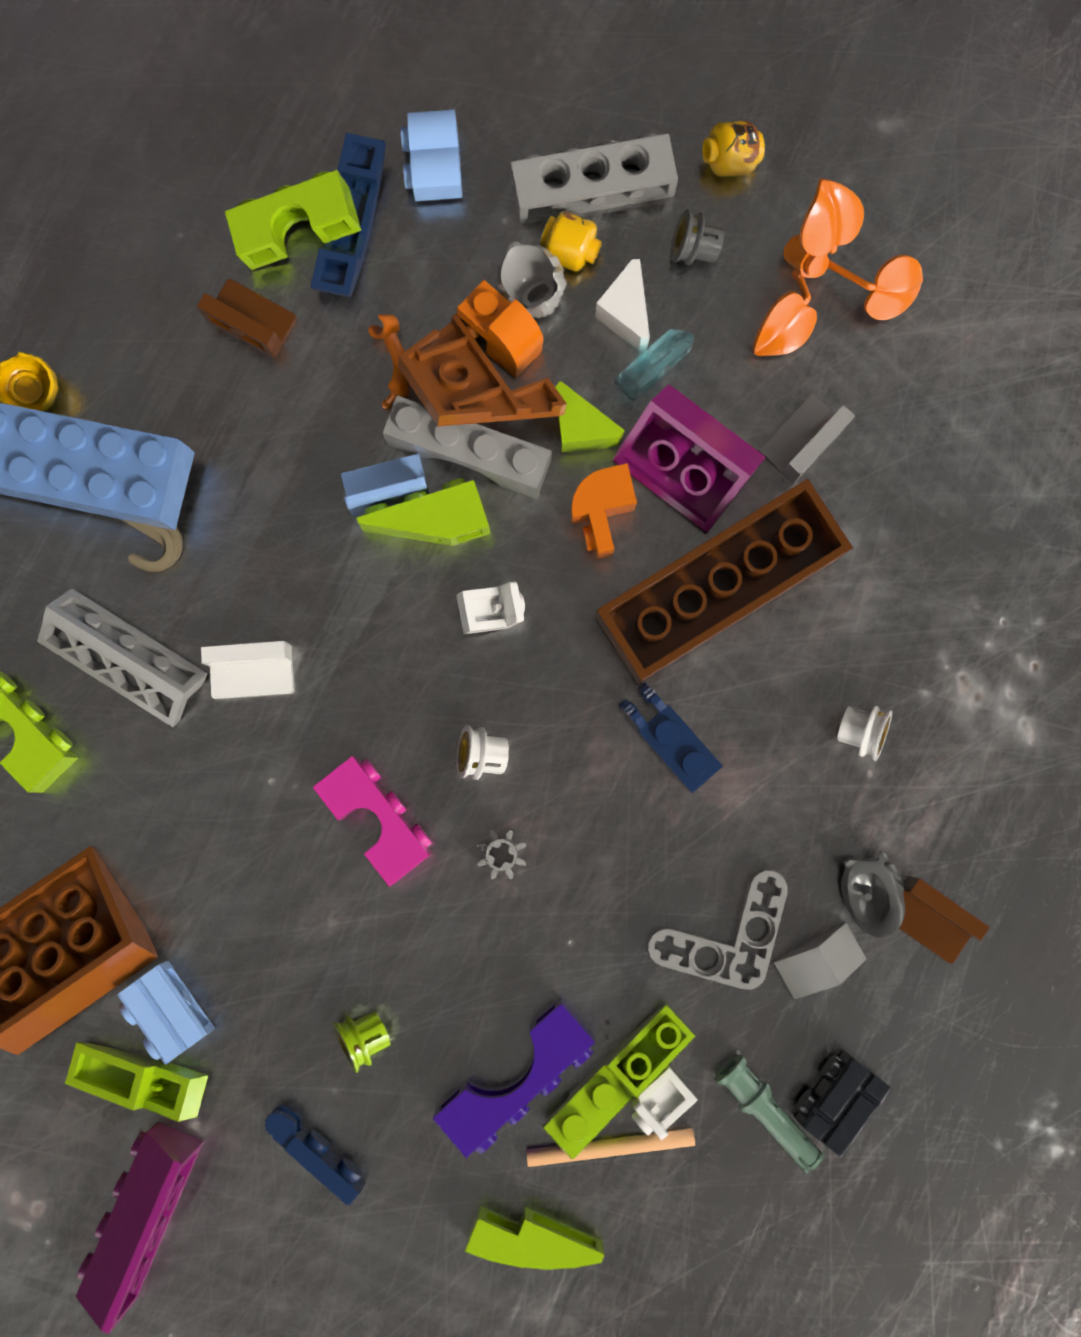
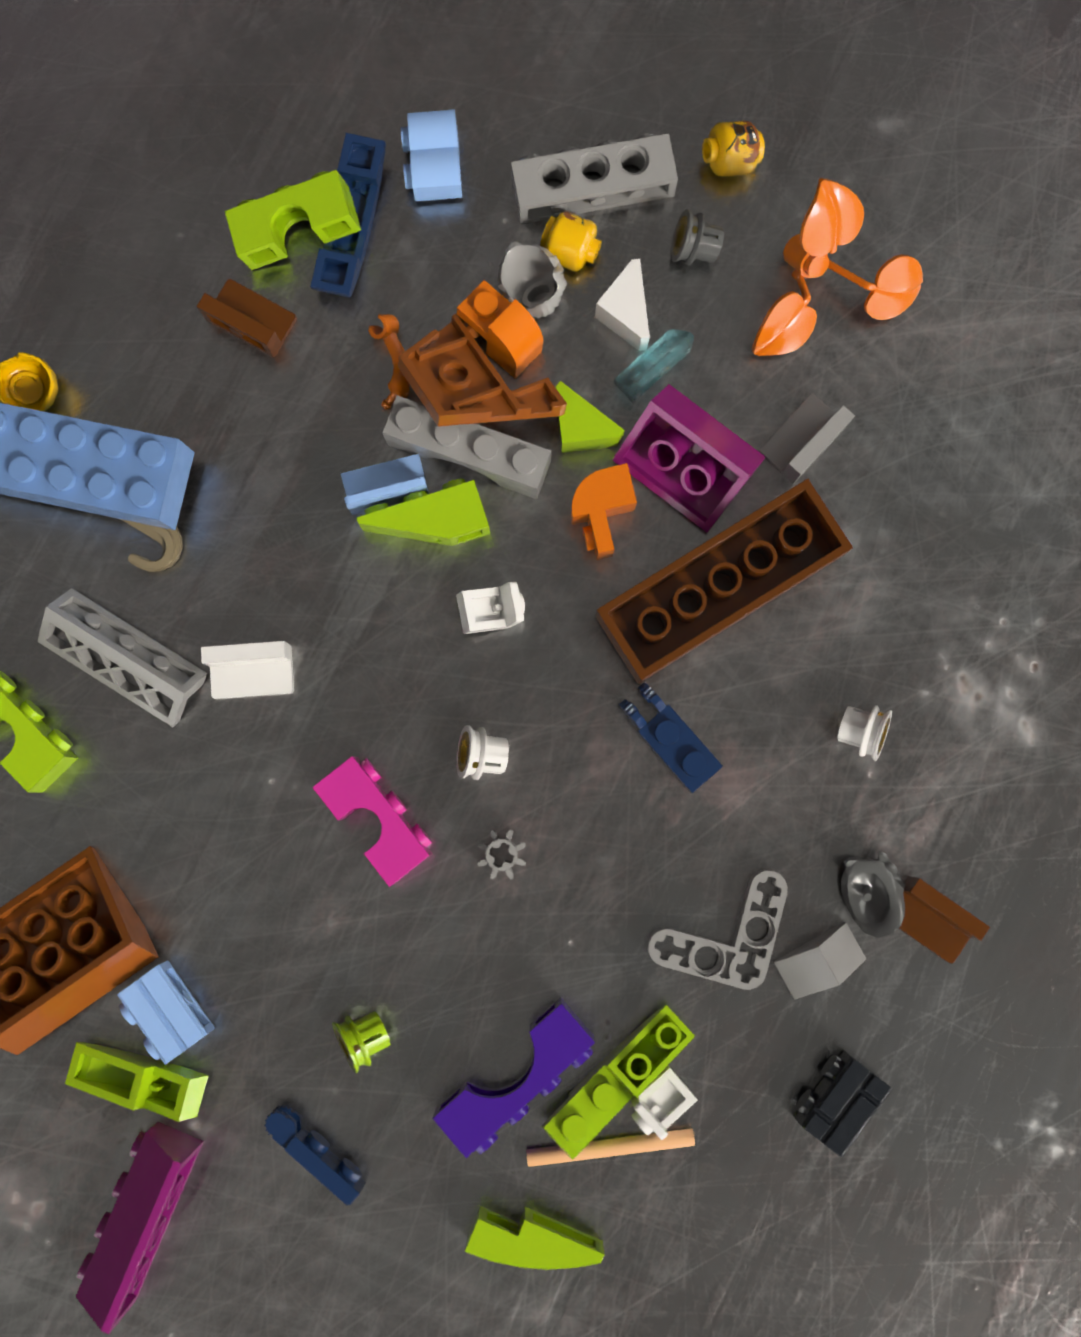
(757, 1099): sand green pin -> none

